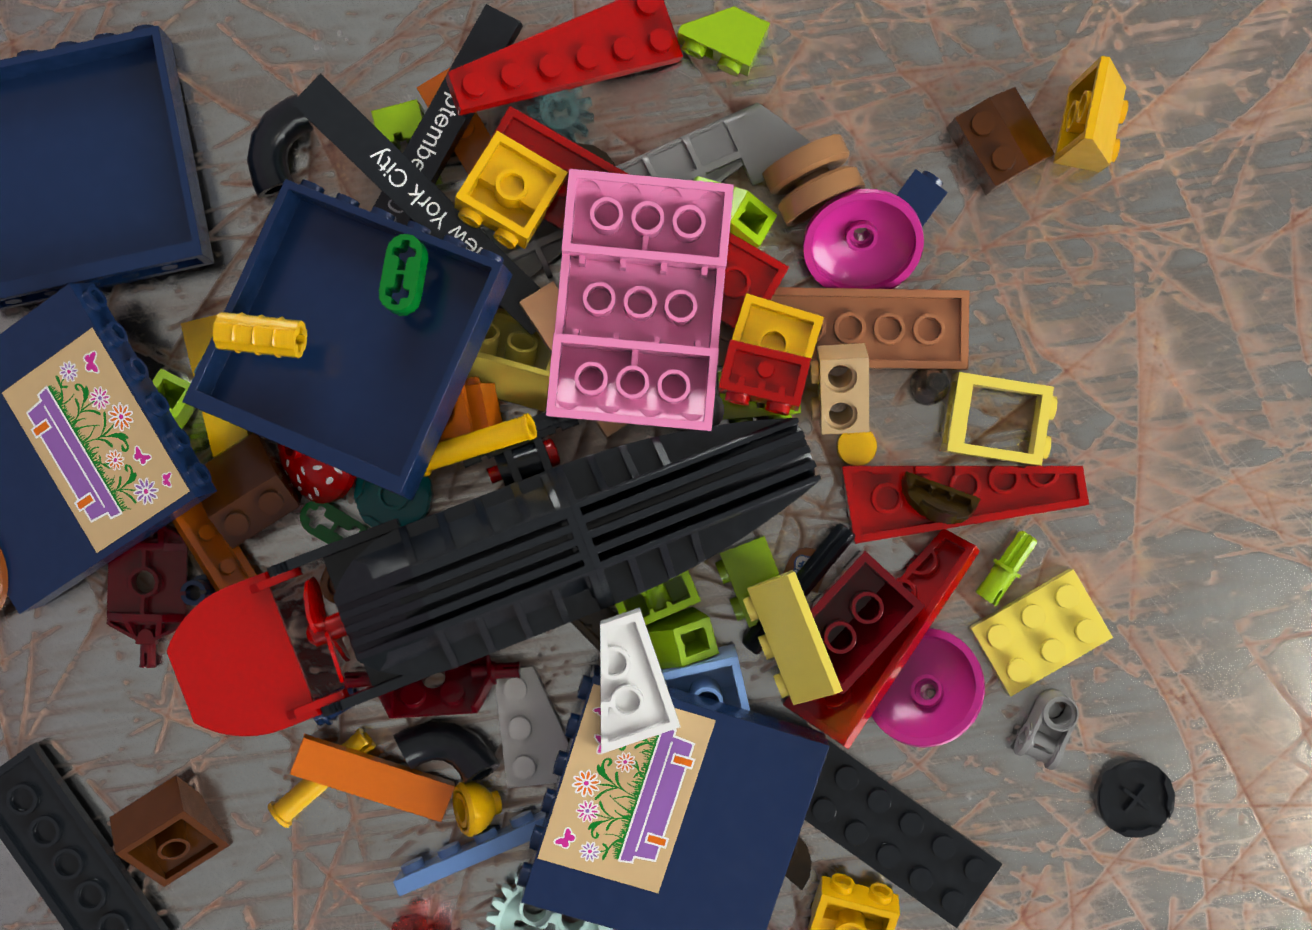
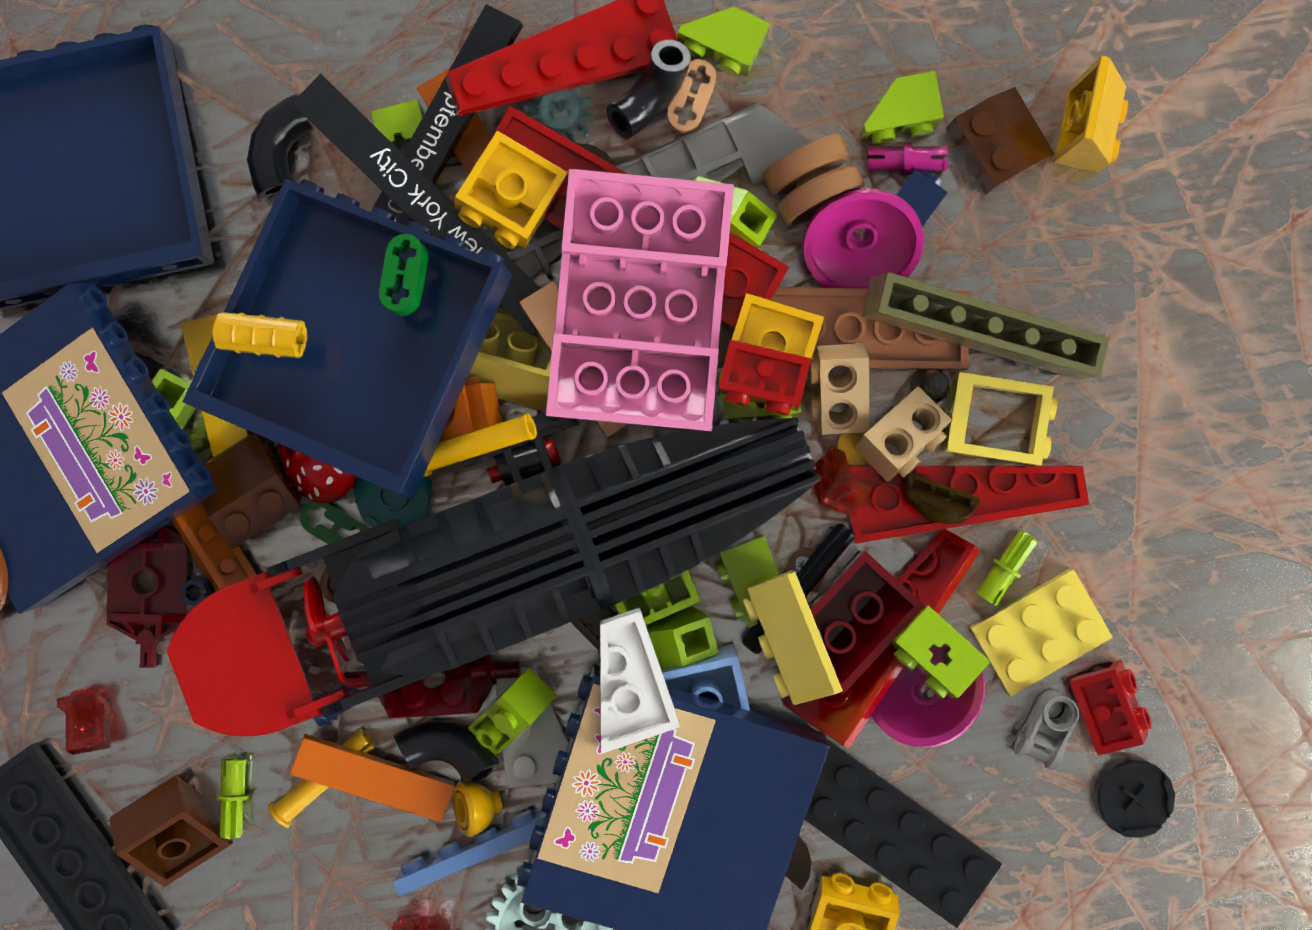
(86, 721): none -> clear red bracket
(232, 796): none -> lime axle
(512, 712): none -> lime slope
(653, 90): none -> black cylinder
(700, 100): none -> light nougat beam
(837, 485): none -> clear red bracket
(898, 430): none -> tan brick
(907, 158): none -> dark pink pin
(908, 106): none -> lime slope
(961, 657): none -> lime brick
(984, 326): none -> olive brick
(1111, 708): none -> red bracket

